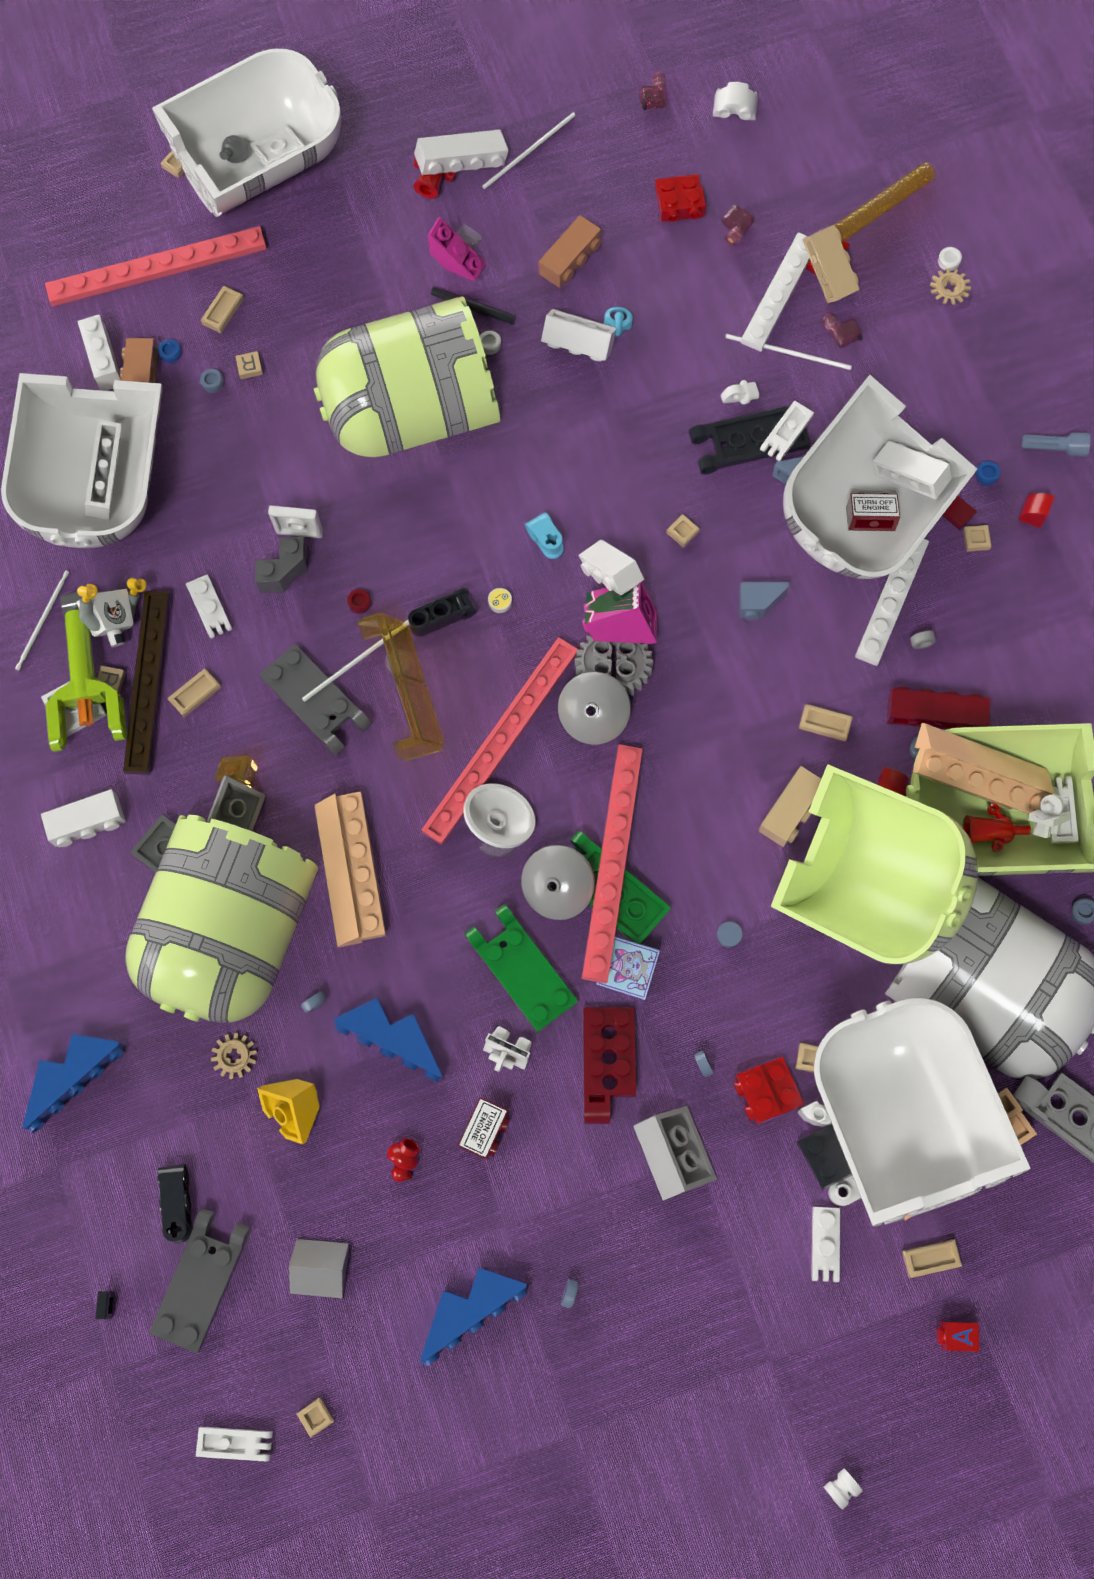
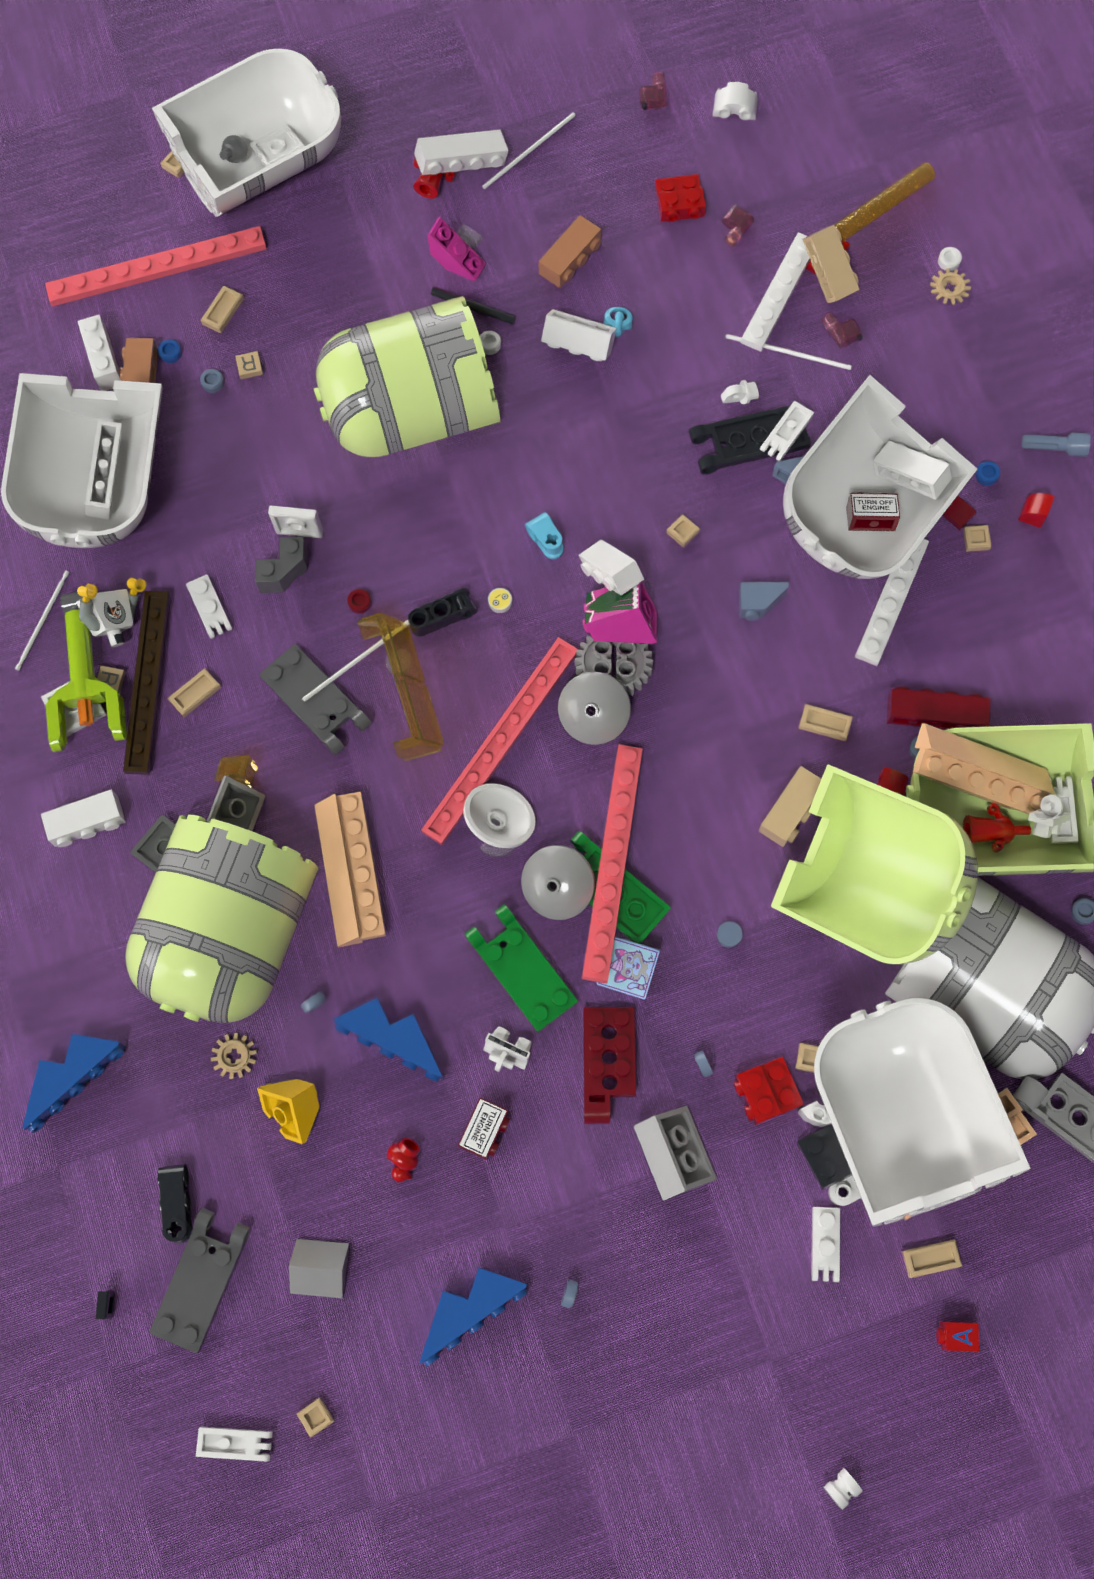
(923, 639): light grey tile -> none

